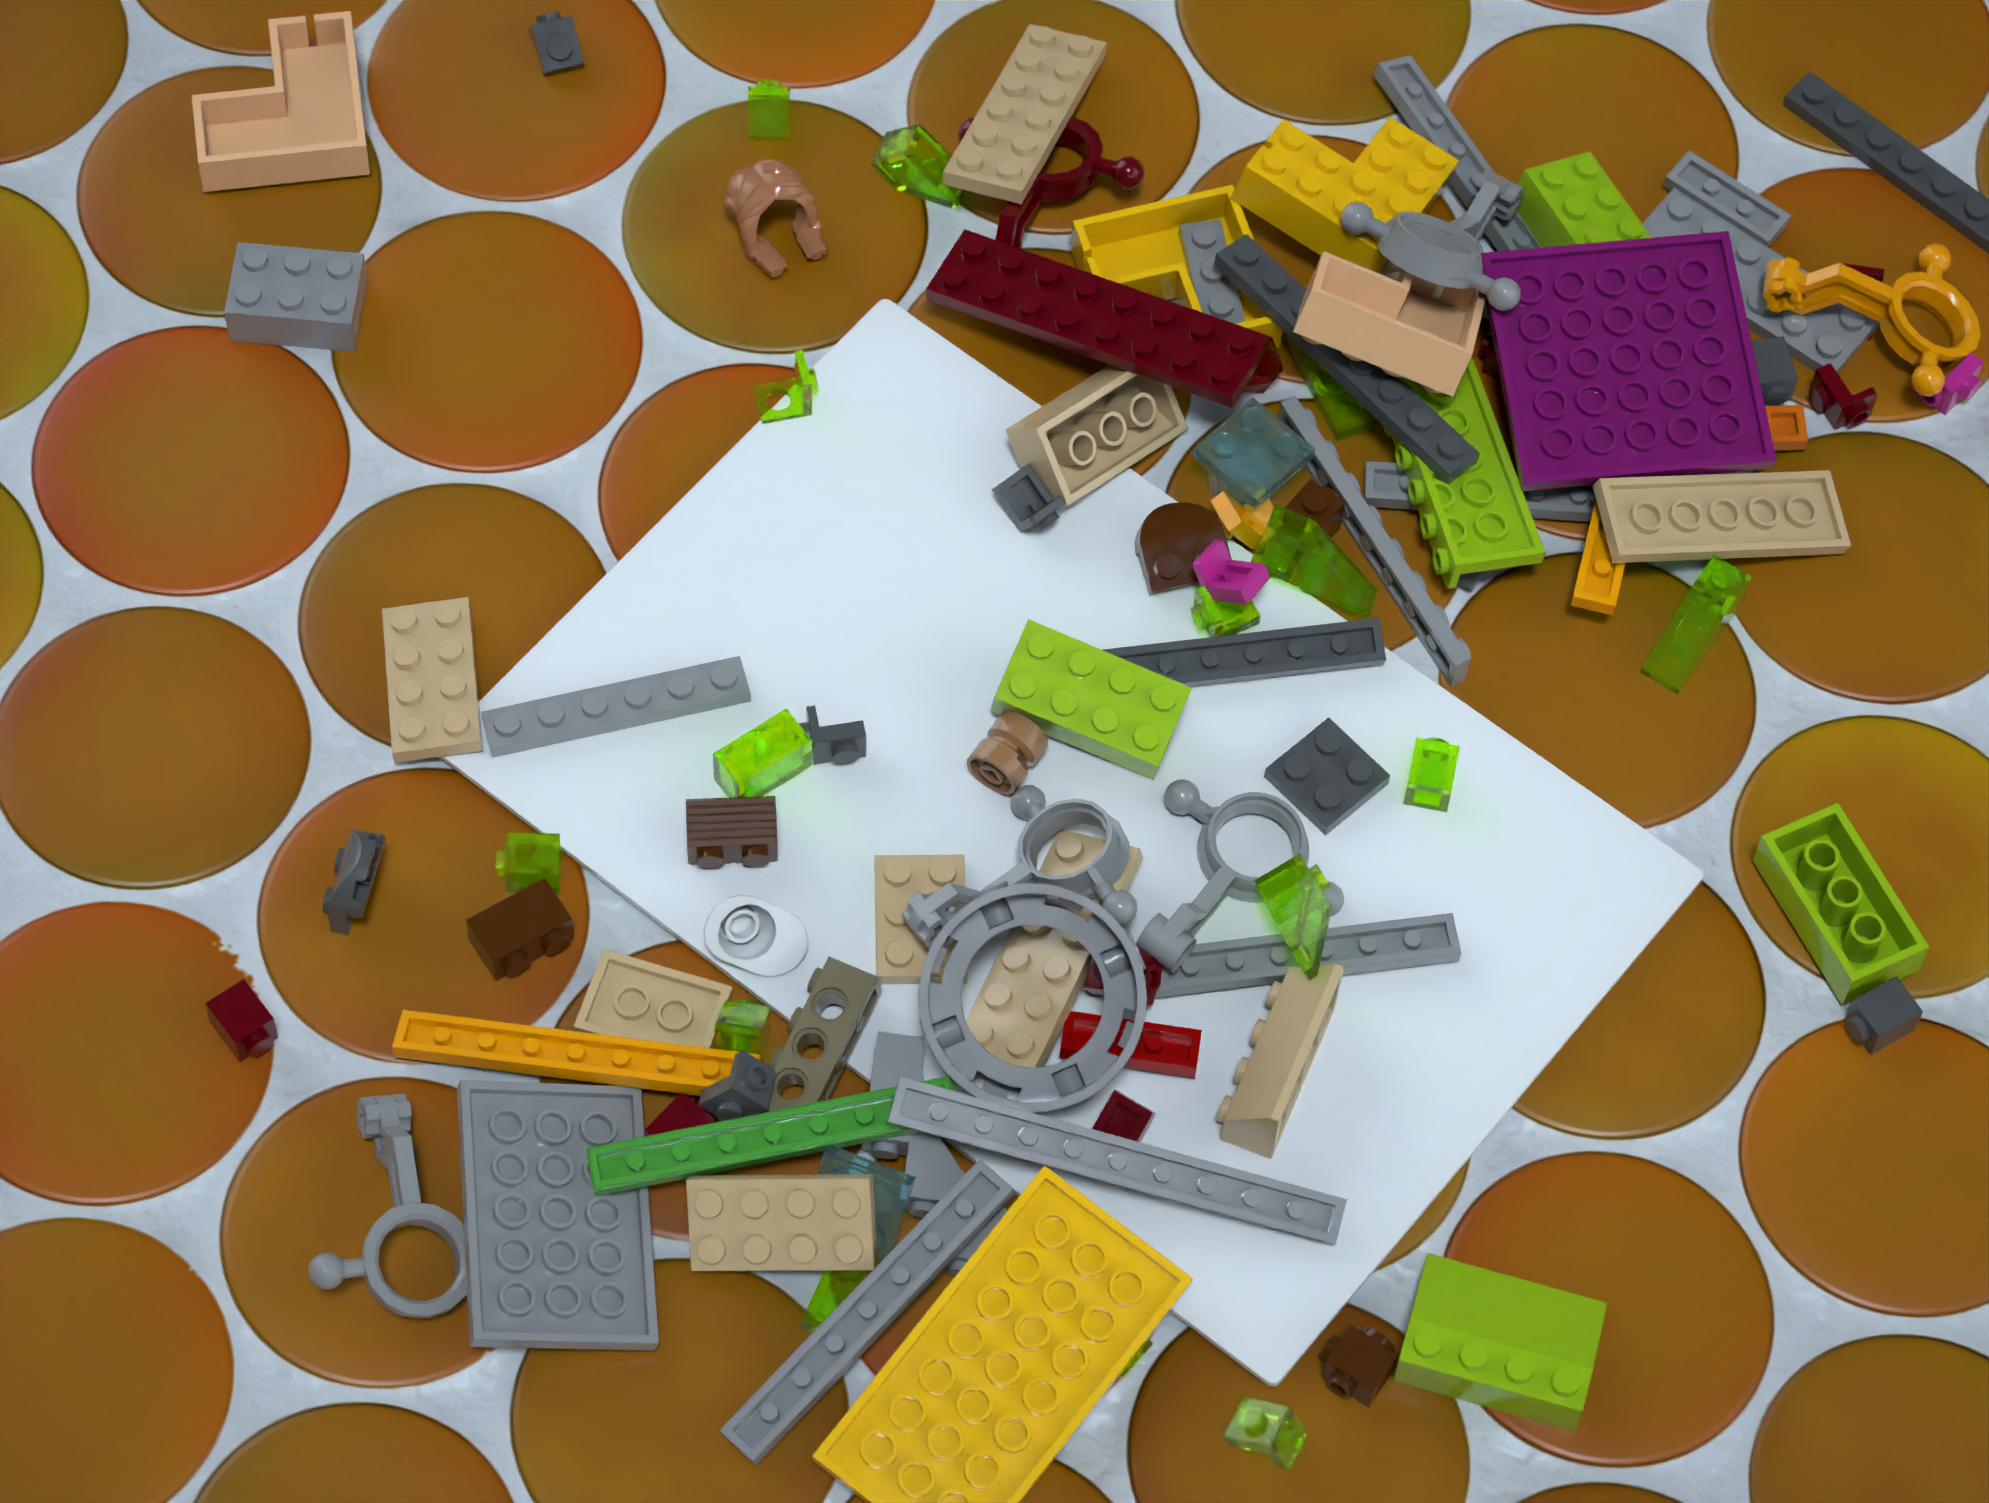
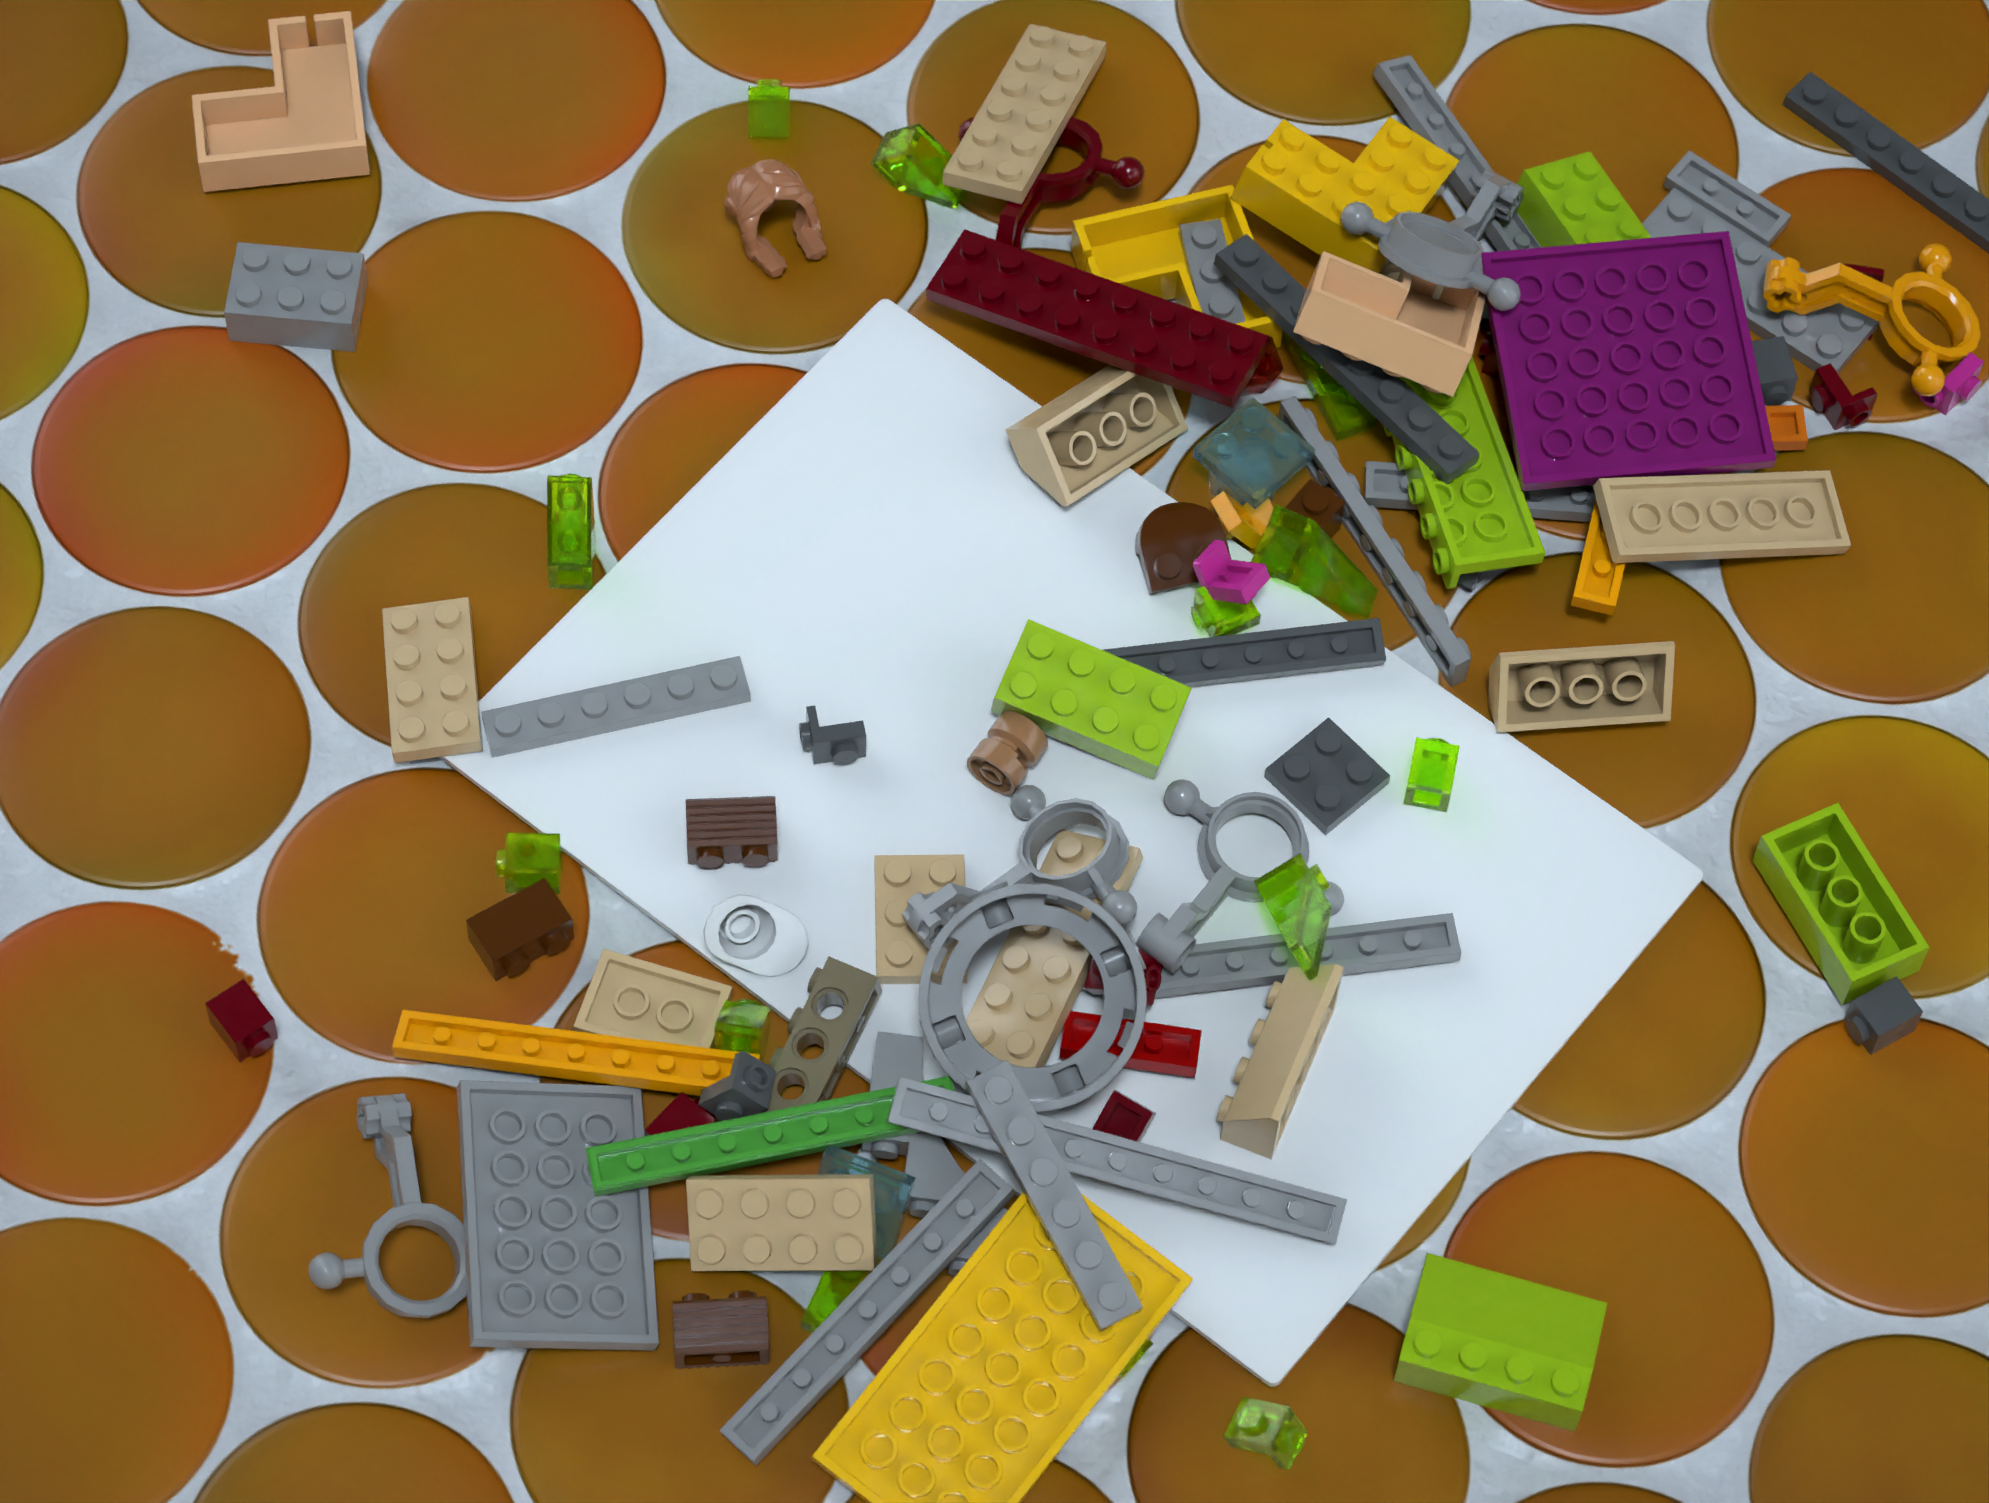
(355, 873): dark grey slope -> none
(556, 42): dark grey bracket -> none
(570, 532): none -> clear neon green slope
(720, 1330): none -> reddish brown brick
(763, 757): clear neon green brick -> none
(797, 389): clear neon green bracket -> none
(1028, 499): dark grey bracket -> none
(1053, 1195): none -> light grey plate
(1359, 1363): reddish brown brick -> none
(1581, 686): none -> tan slope
(1697, 624): clear neon green slope -> none

